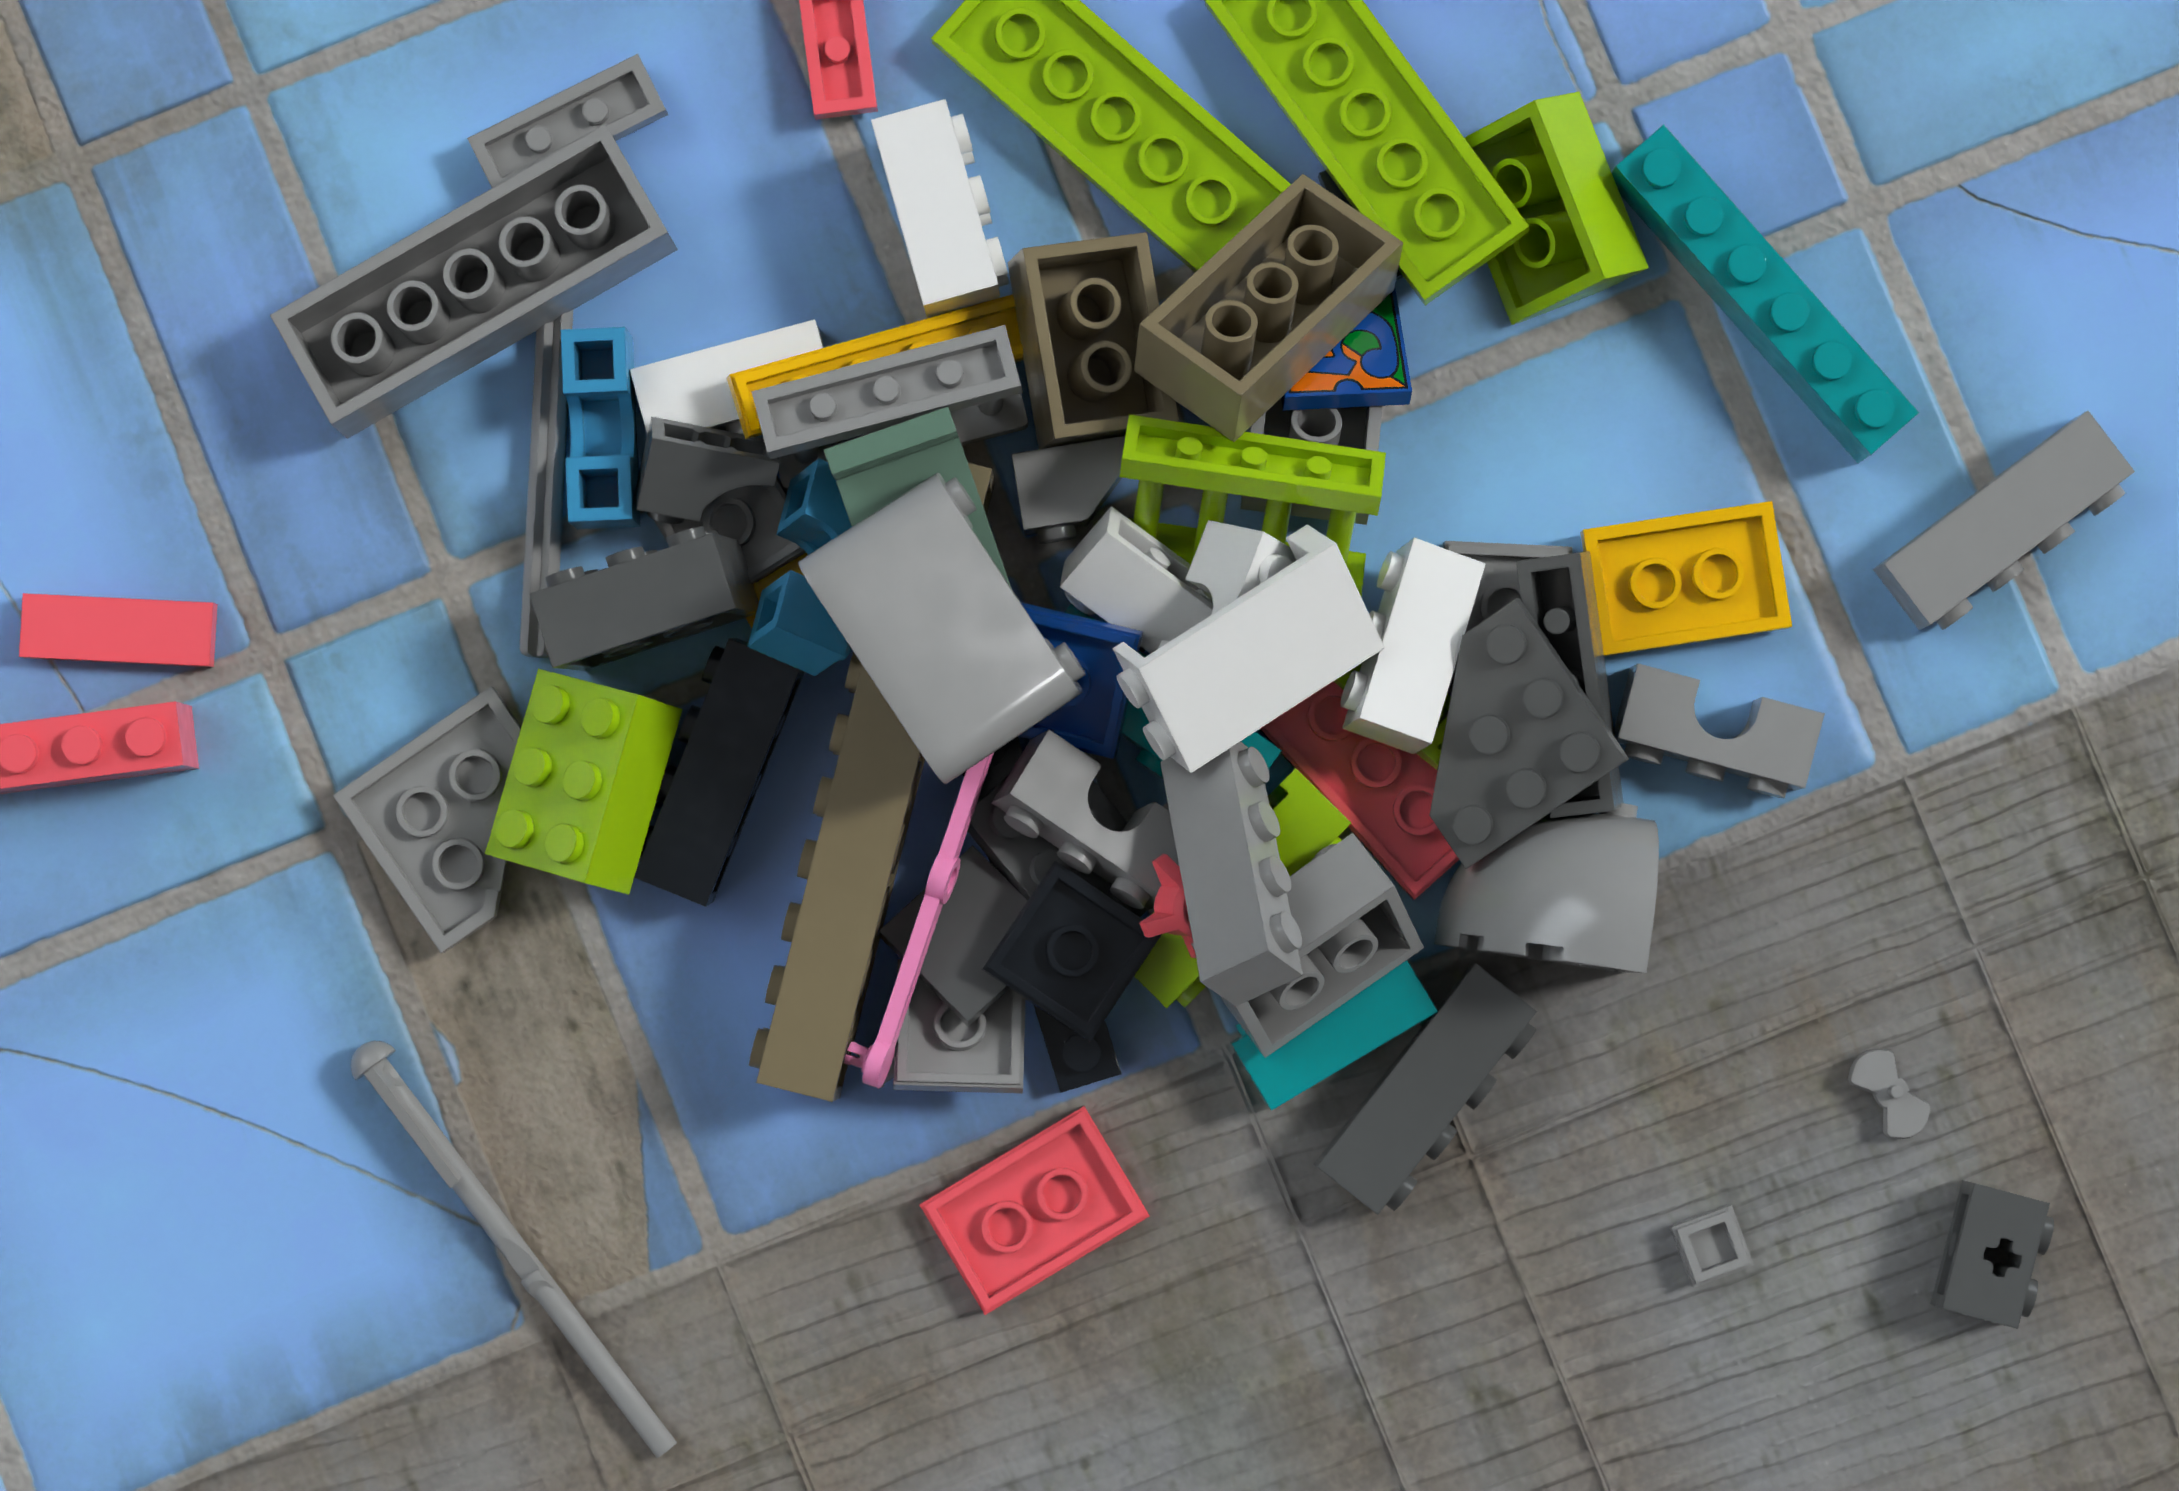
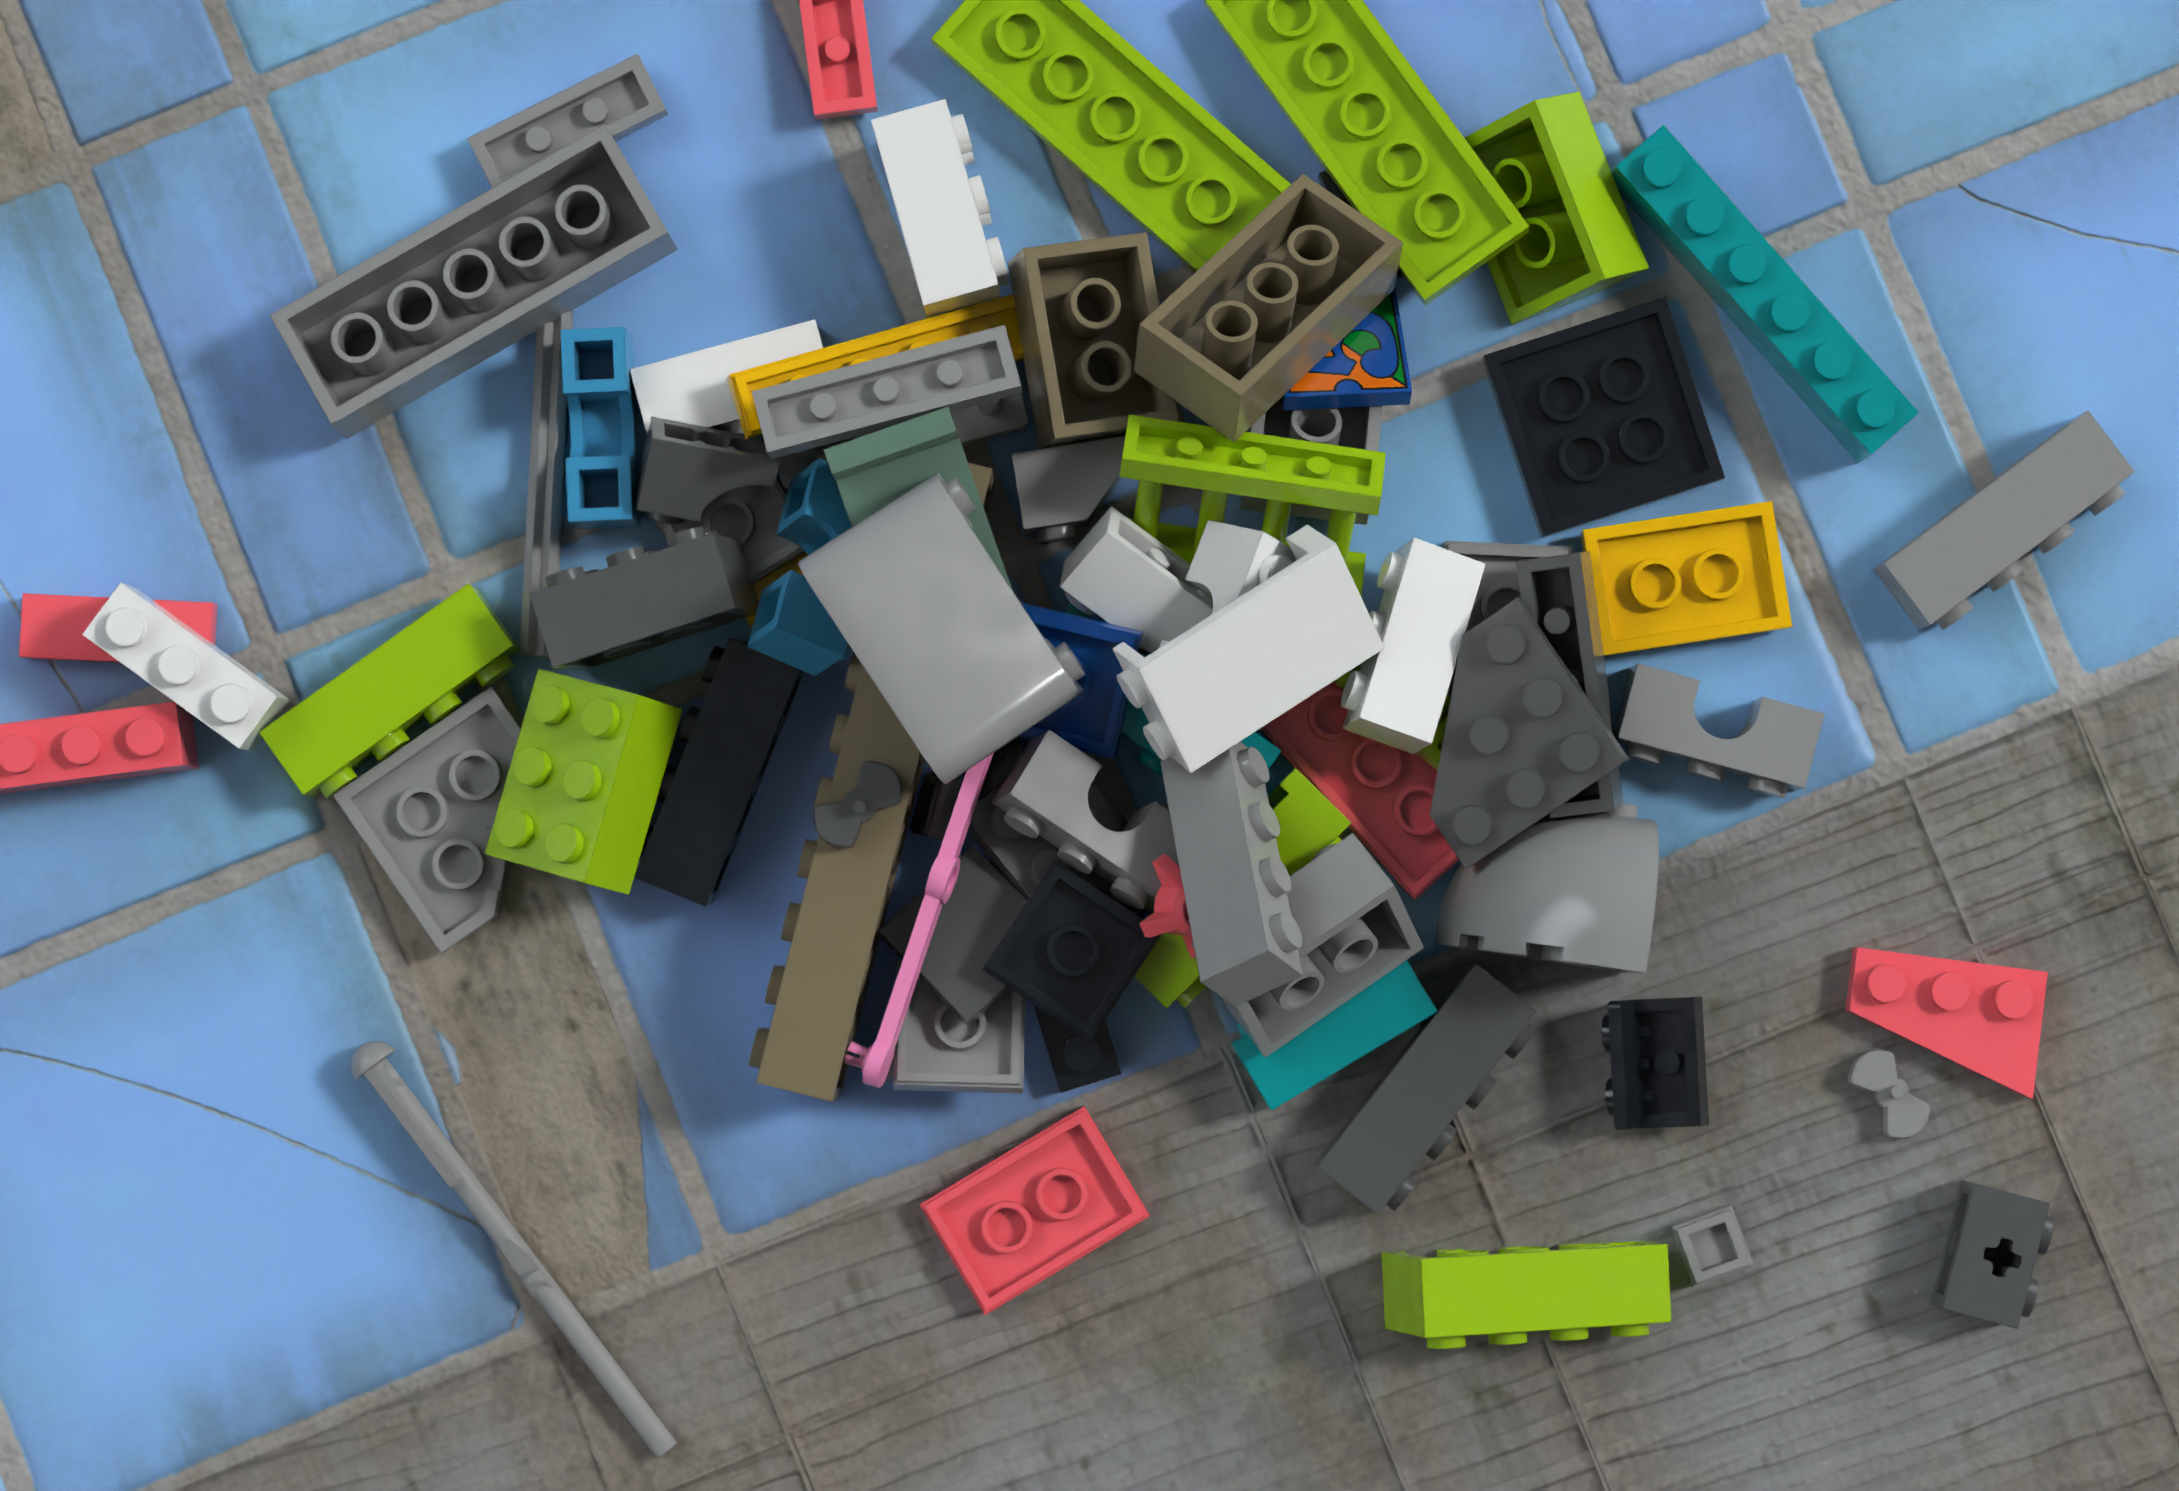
(185, 667): none -> white brick
(391, 692): none -> lime brick
(875, 790): none -> dark grey piece
(935, 806): none -> dark grey tile
(1527, 1291): none -> lime wedge
(1603, 417): none -> black plate
(1656, 1063): none -> black bracket
(1958, 1009): none -> coral wing

